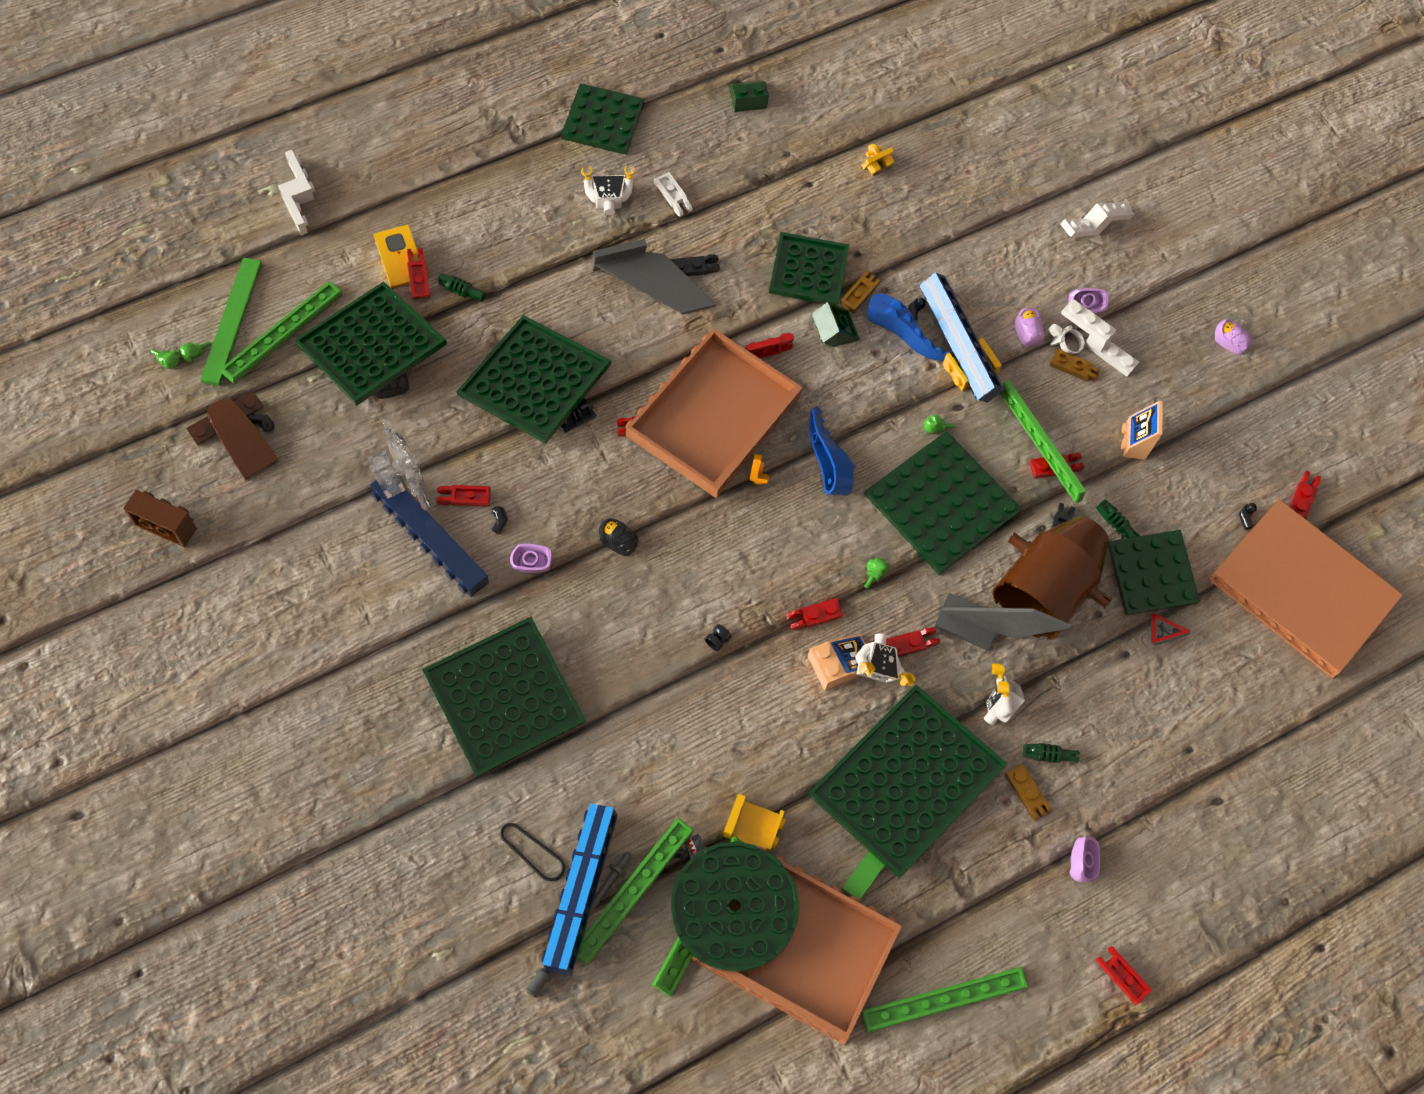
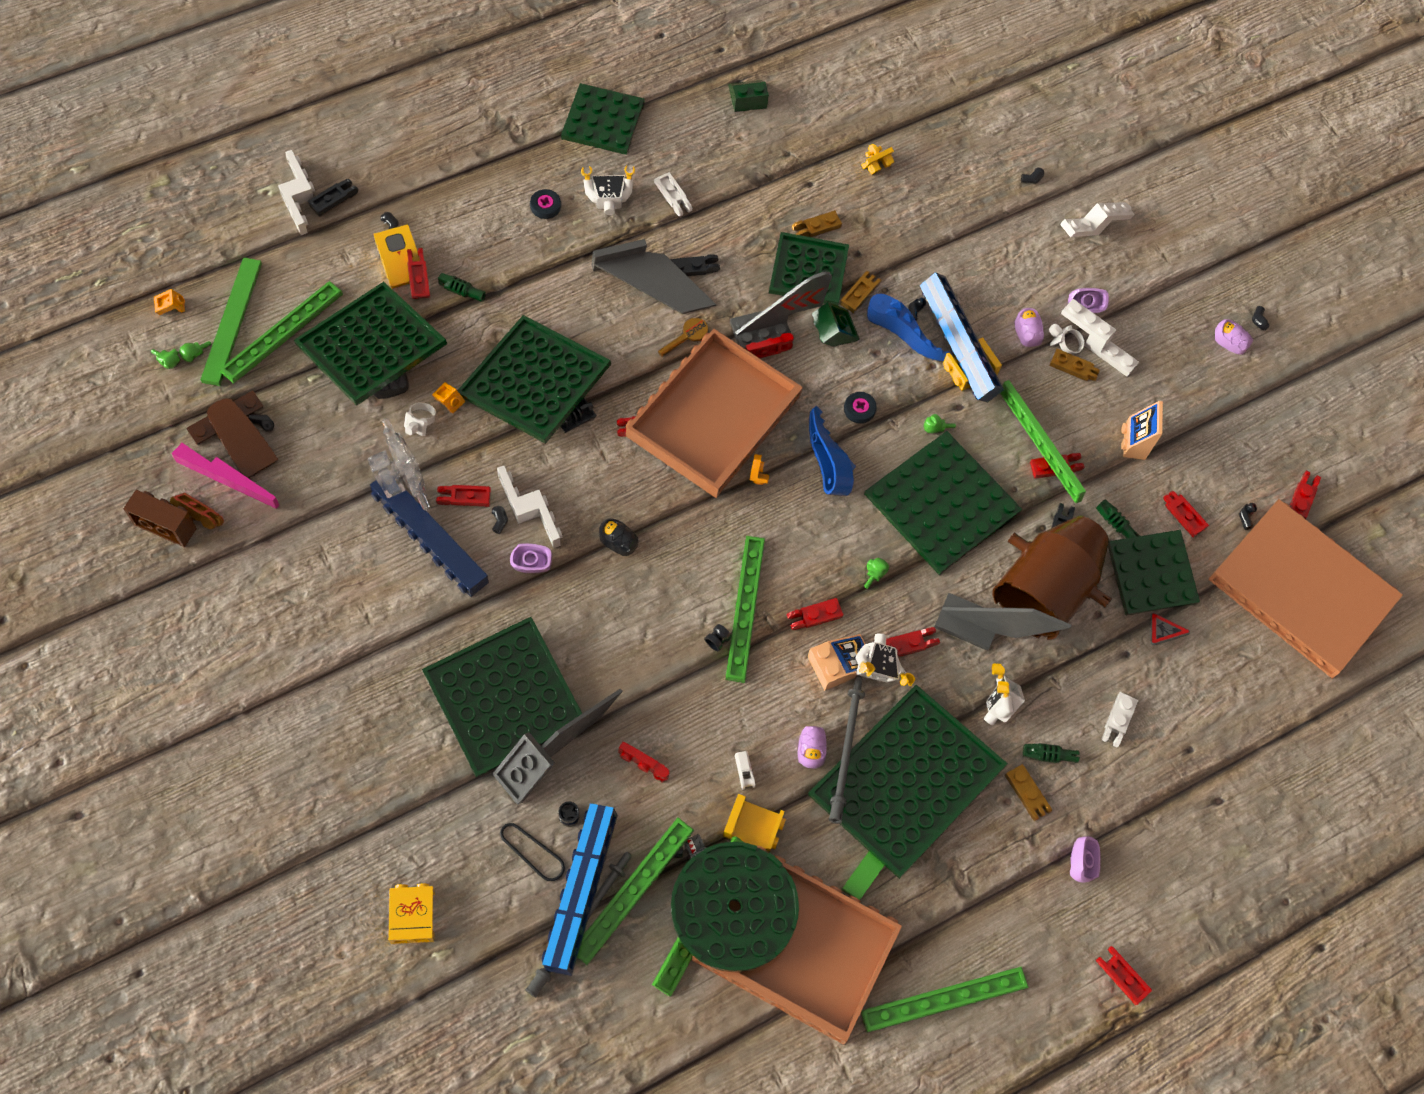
(168, 301): none -> light orange bracket
(198, 510): none -> pearl gold hinge
(222, 473): none -> dark pink slope
(332, 197): none -> black hinge
(388, 218): none -> black arm
(411, 914): none -> yellow panel
(414, 425): none -> white piece
(449, 397): none -> light orange bracket
(529, 506): none -> white bracket
(531, 762): none -> dark grey piece
(548, 211): none -> black bush
(568, 810): none -> black wheel
(644, 761): none -> red hinge
(693, 329): none -> pearl gold piece
(744, 767): none -> white bar
(745, 609): none -> bright green tile
(773, 320): none -> dark grey piece
(812, 747): none -> lavender piece
(818, 224): none -> pearl gold hinge
(838, 801): none -> dark grey bar
(858, 415): none -> black bush
(1034, 178): none -> black arm
(1119, 717): none -> white hinge
(1185, 513): none -> red hinge
(1259, 320): none -> black arm

